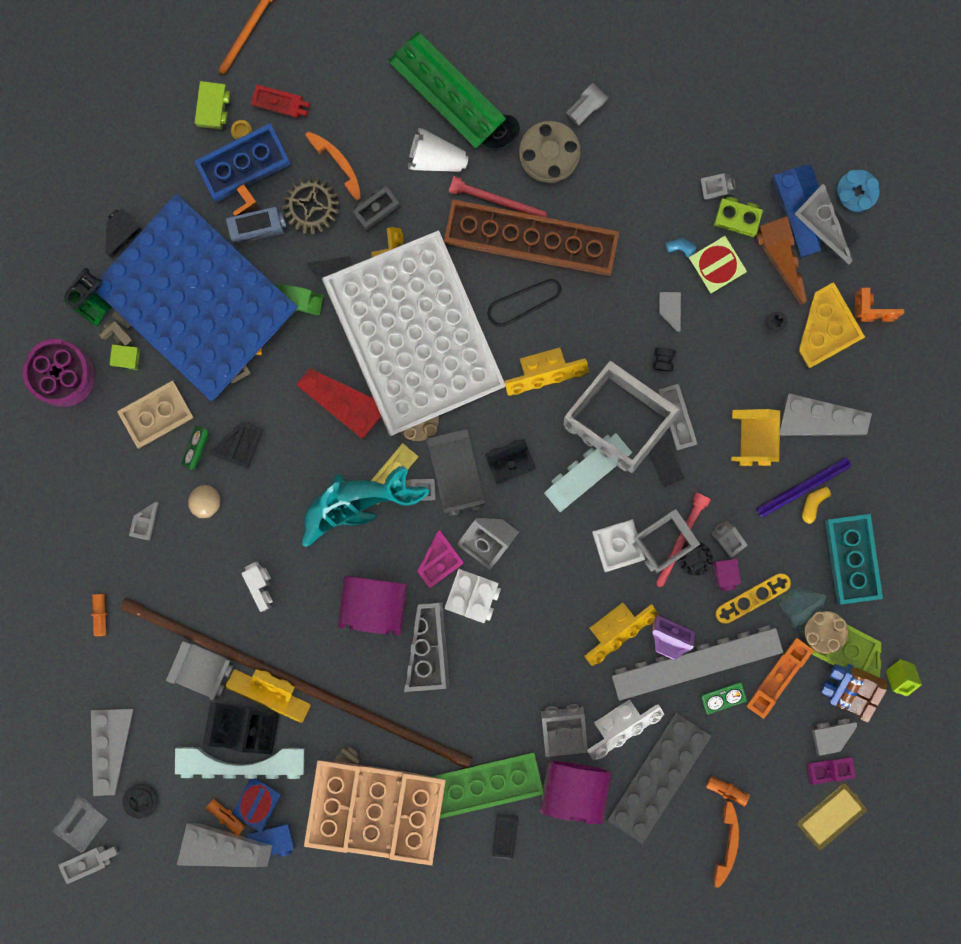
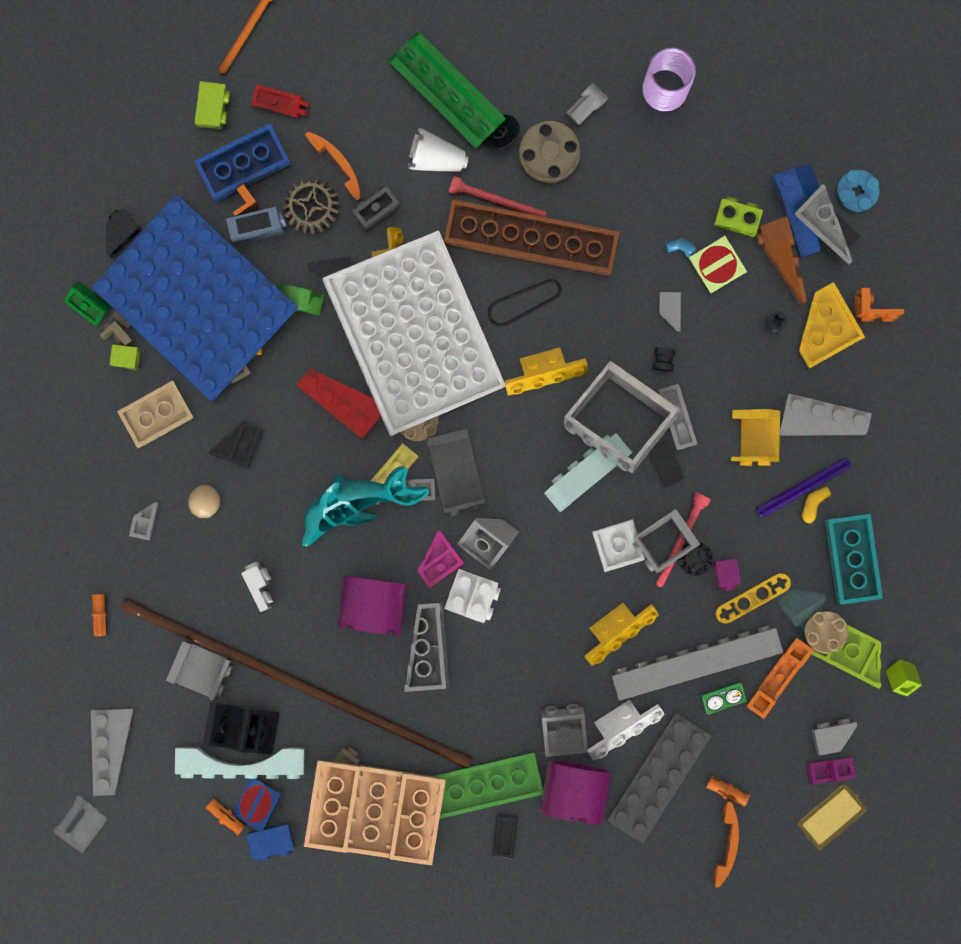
(73, 382): magenta brick -> none
(84, 288): black piece -> none
(87, 863): light grey hinge -> none
(130, 805): black gear -> none
(195, 448): green slope -> none
(215, 847): light grey wedge -> none
(240, 128): yellow plate -> none
(269, 692): yellow bracket -> none
(510, 461): black bracket -> none
(671, 638): medium lavender slope -> none
(675, 61): none -> lavender piece
(718, 186): light grey bracket -> none
(729, 538): light grey bracket -> none
(855, 690): hips -> none

